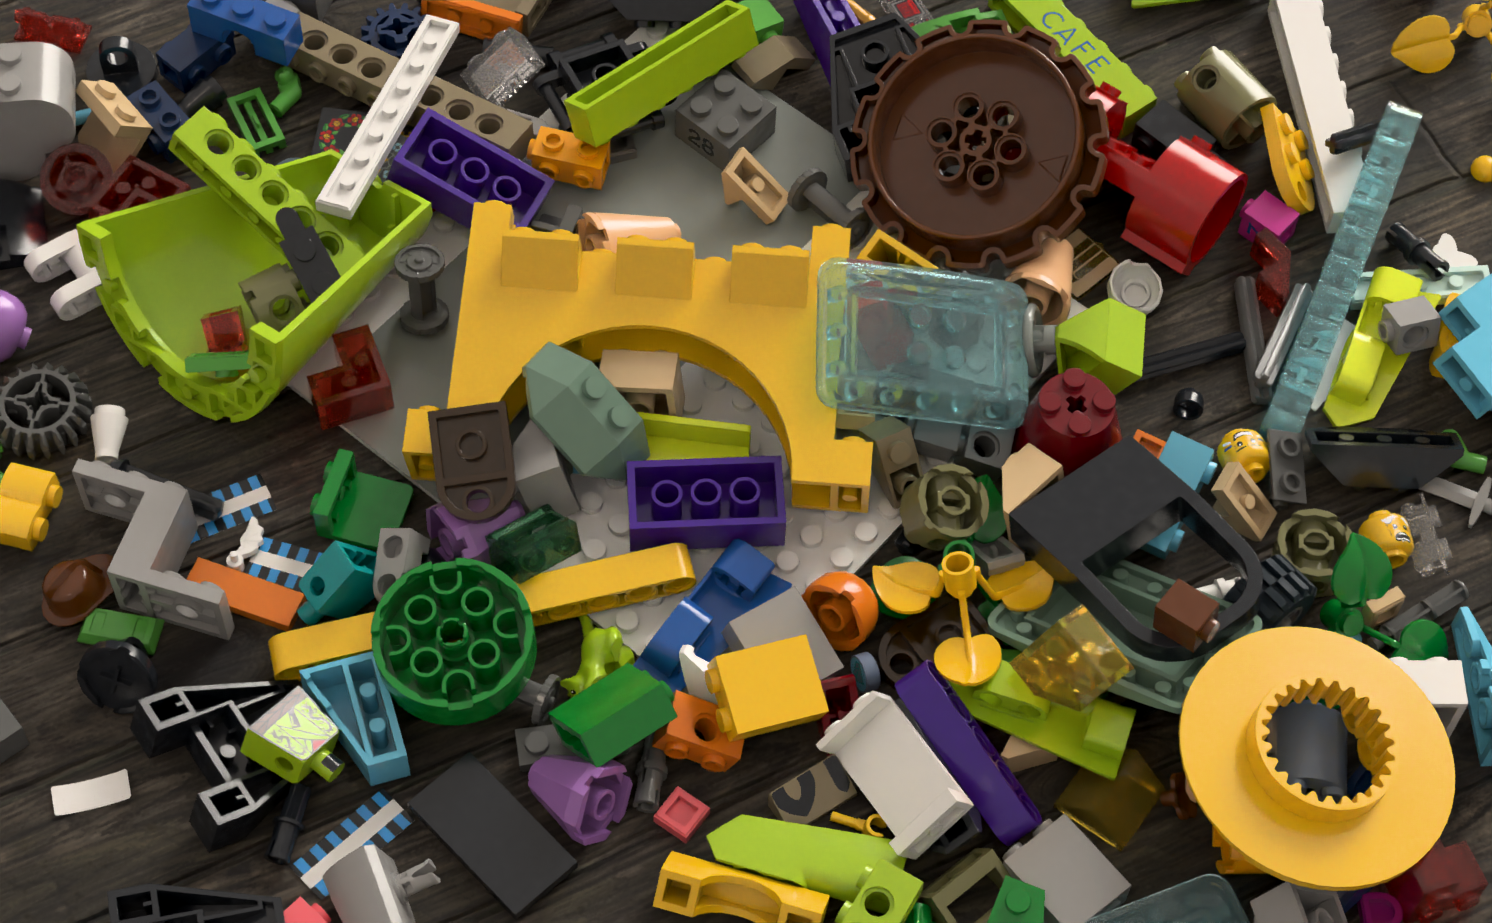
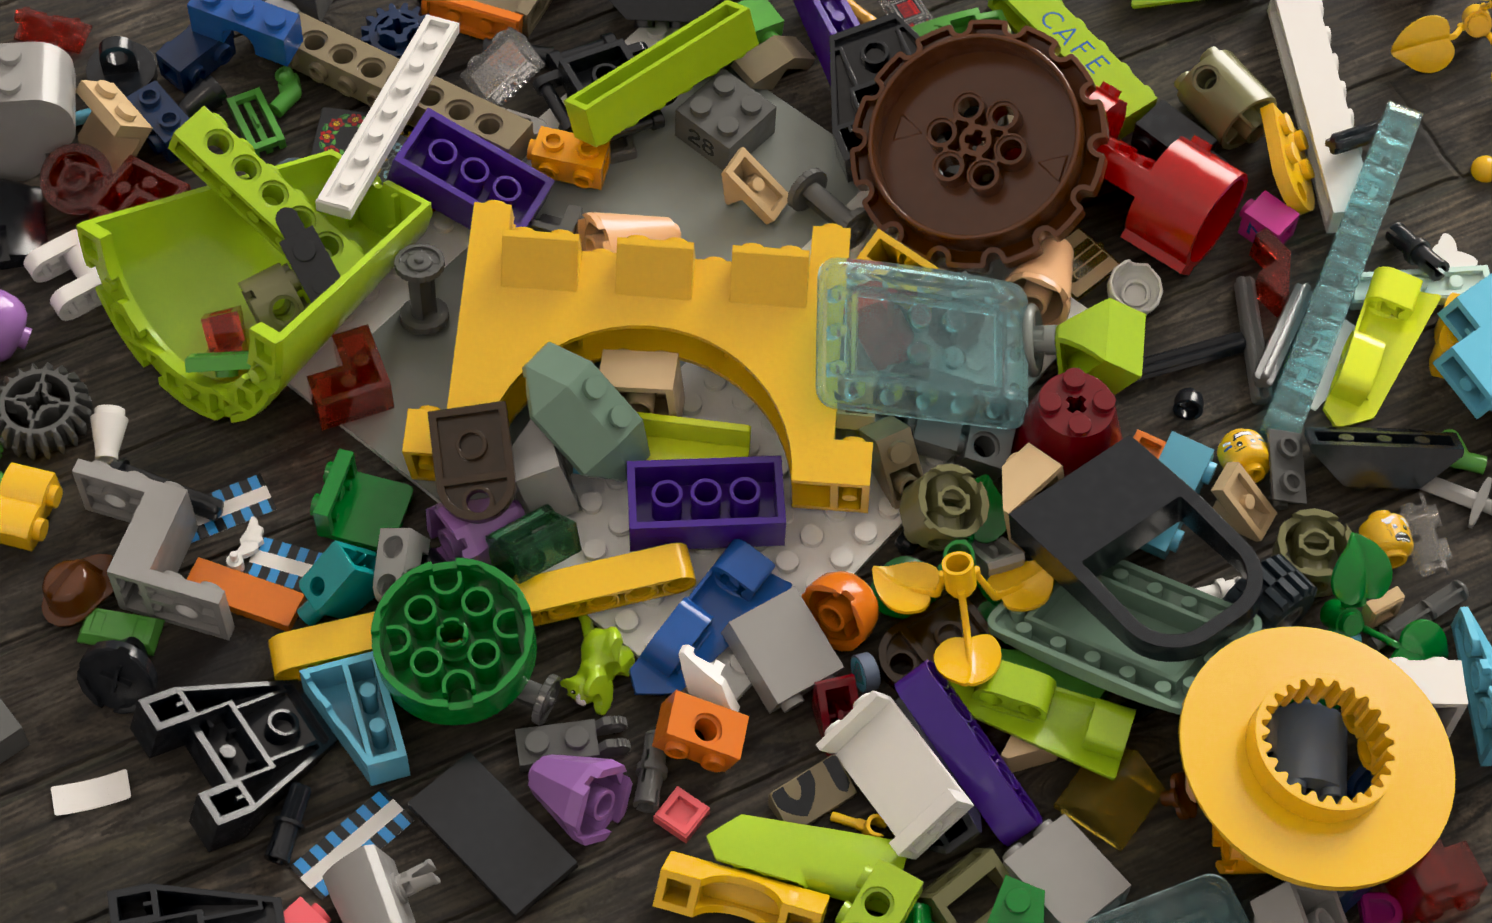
(294, 739): lime torso -> none
(613, 714): green brick -> none
(766, 688): yellow brick -> none
(1072, 661): clear yellow slope -> none
(1187, 616): reddish brown brick -> none
(1409, 325): light grey brick -> none

